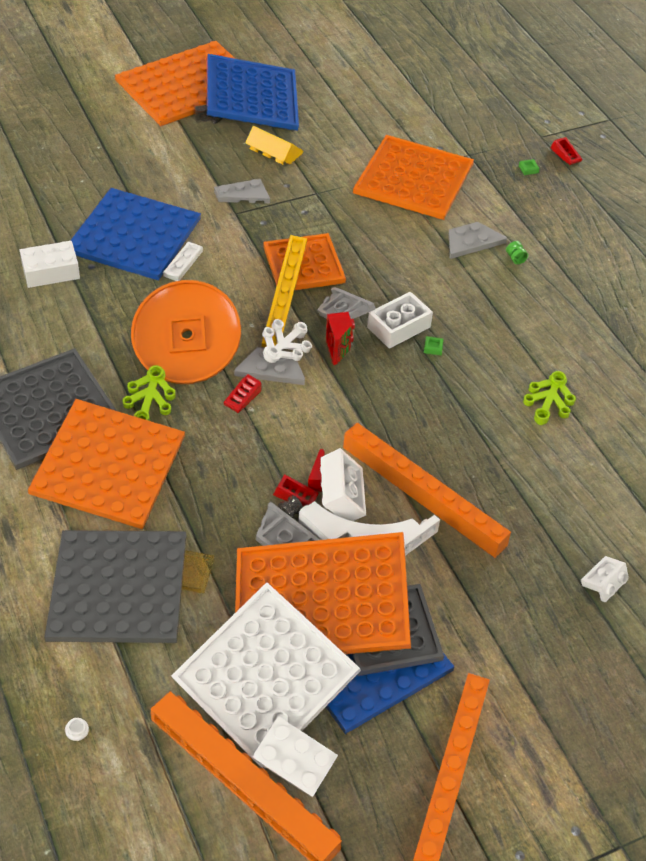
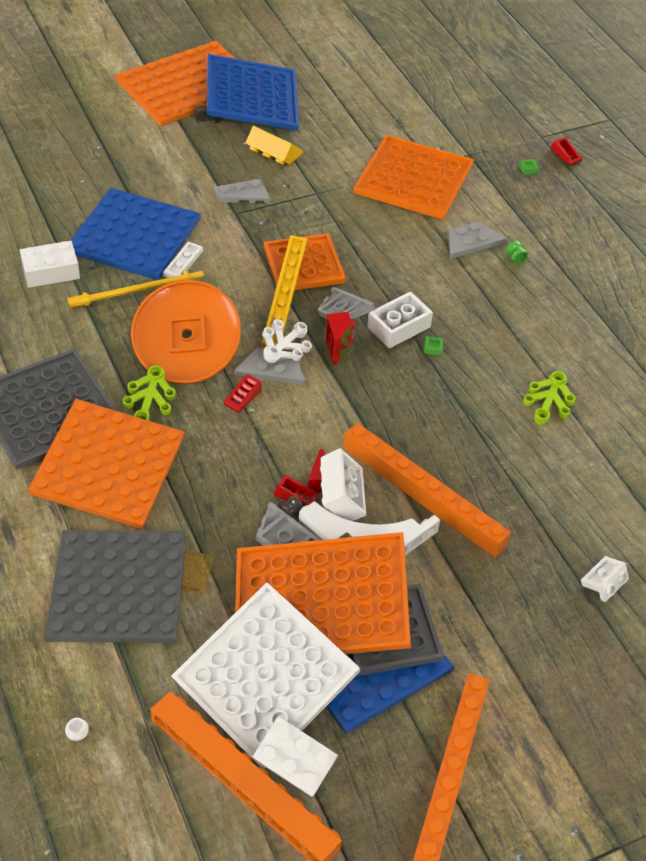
(86, 299): none -> yellow bar

